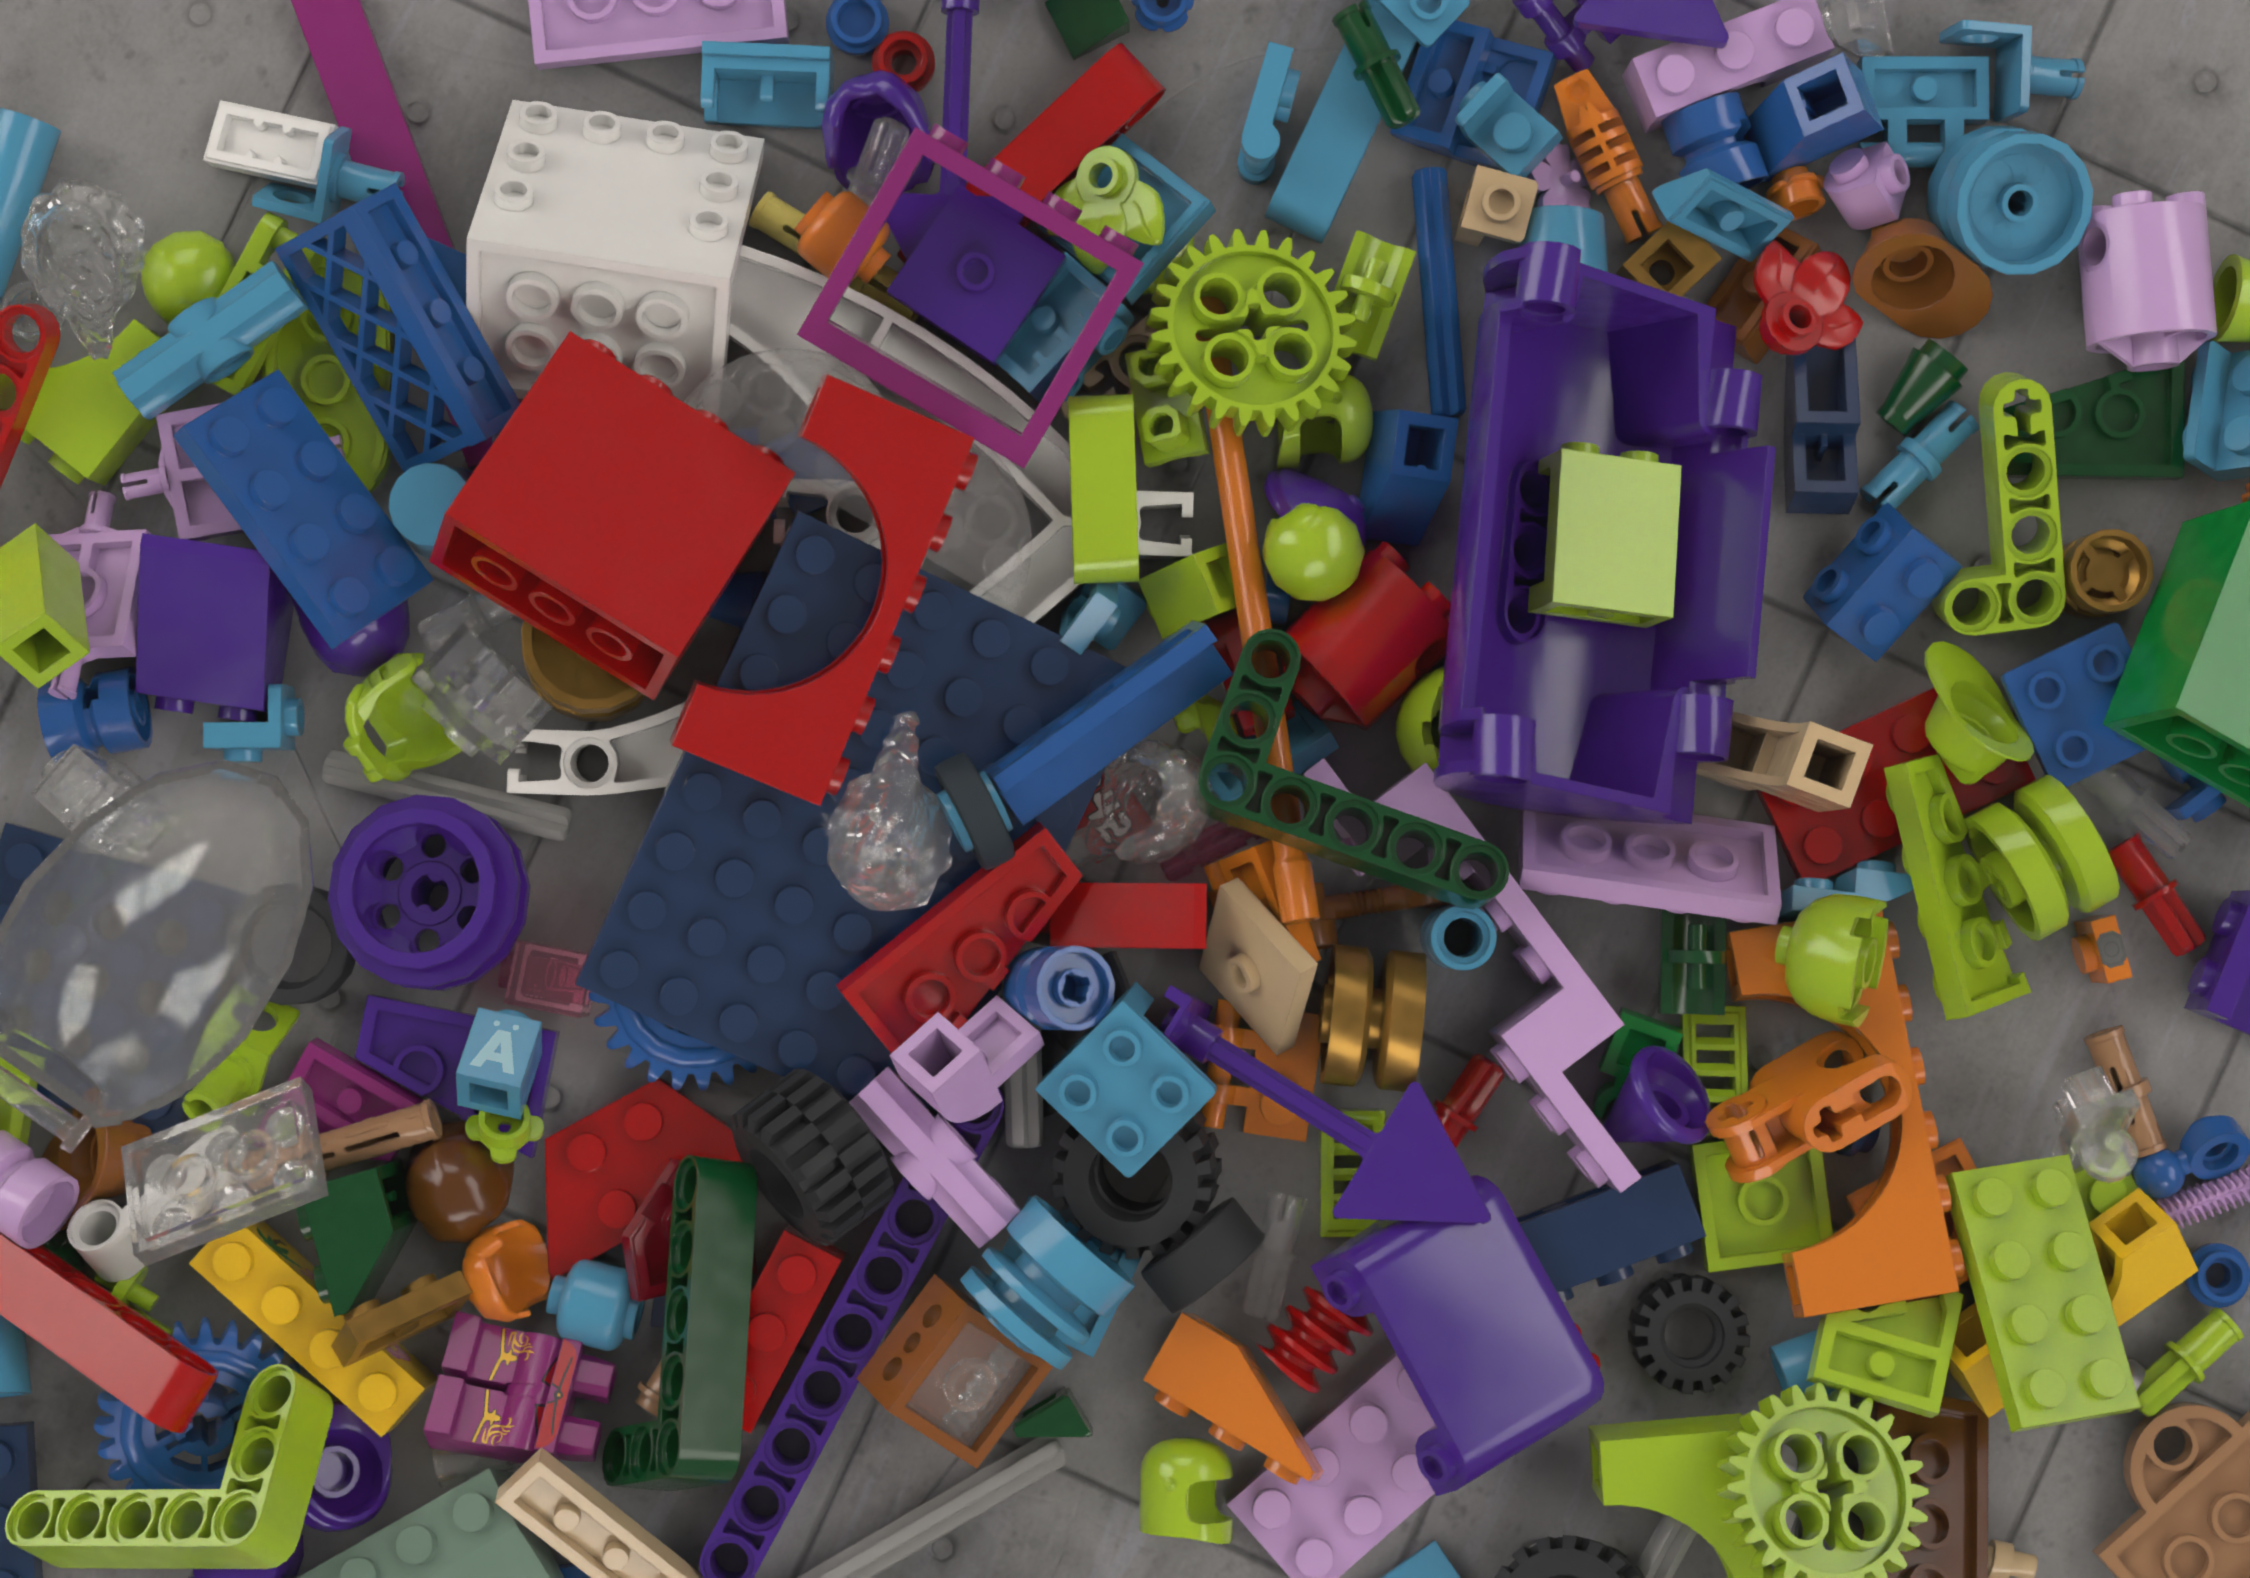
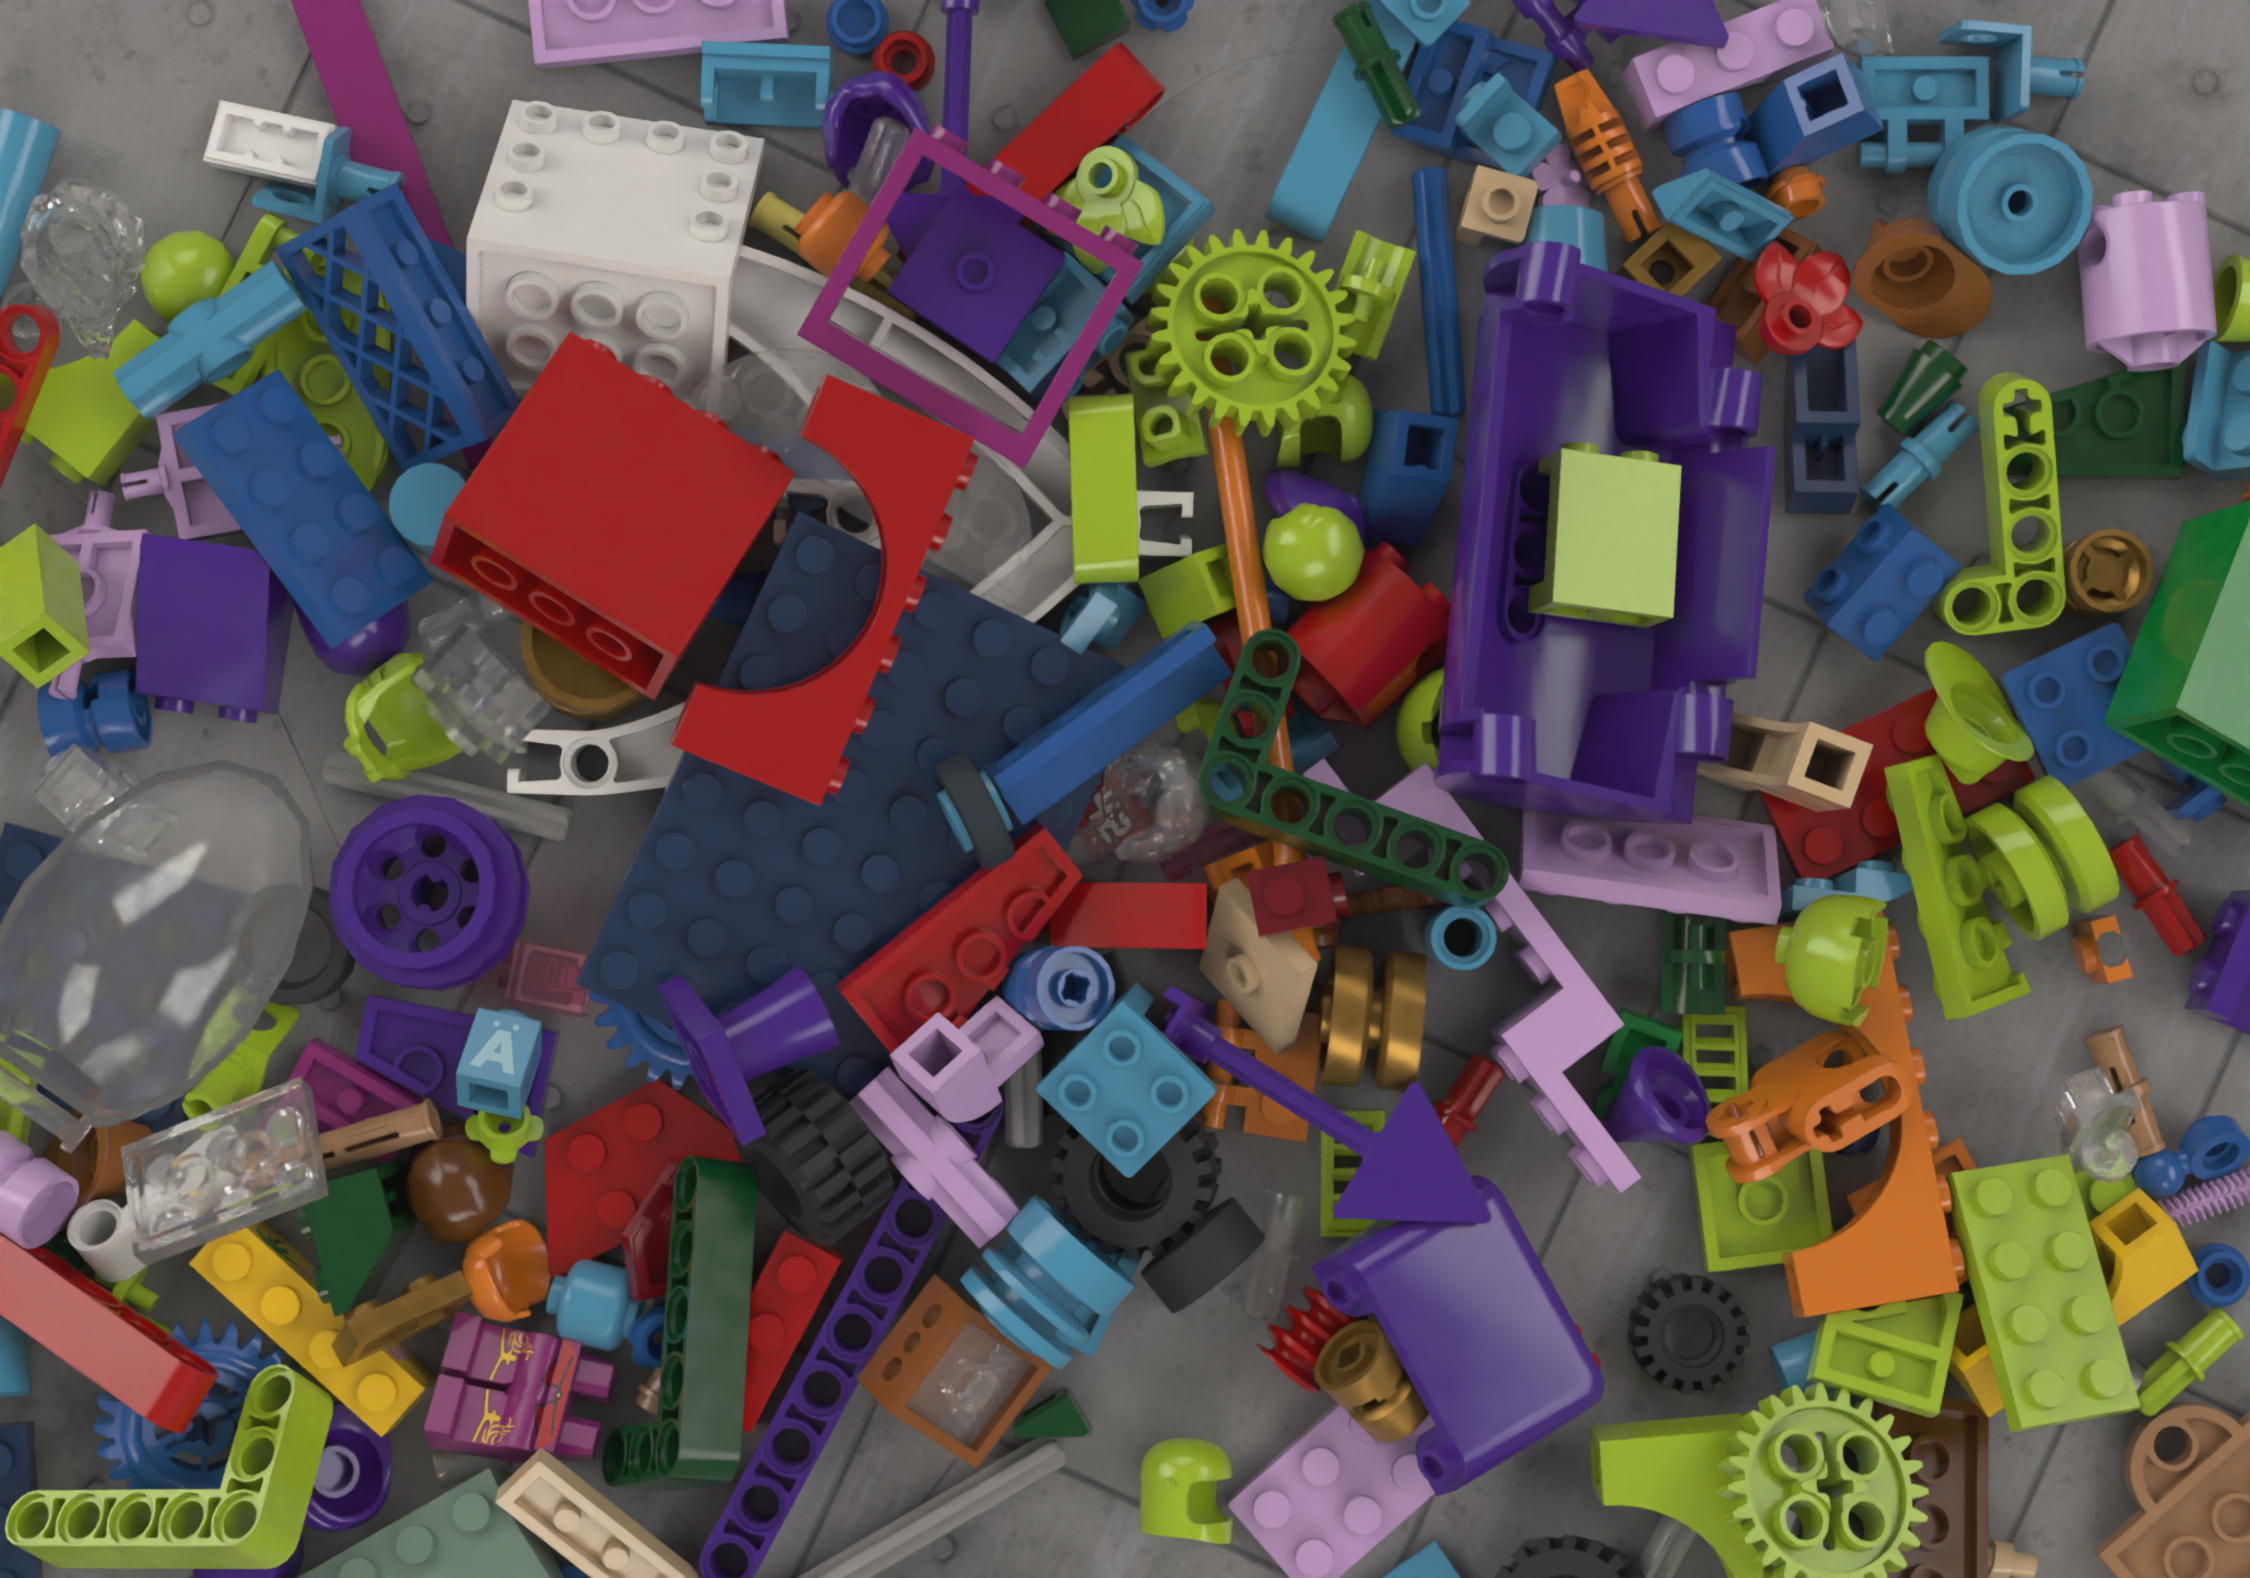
(247, 740): dark azure bracket -> none
(641, 1336): none -> blue plate
(747, 1041): none -> dark purple plant
(890, 829): clear hair -> none
(1223, 1382): orange slope -> none
(1270, 102): dark azure plate -> none
(1297, 897): none -> dark red bracket
(1370, 1382): none -> pearl gold wheel
(1608, 1231): dark blue brick -> none
(1868, 185): lavender plate -> none

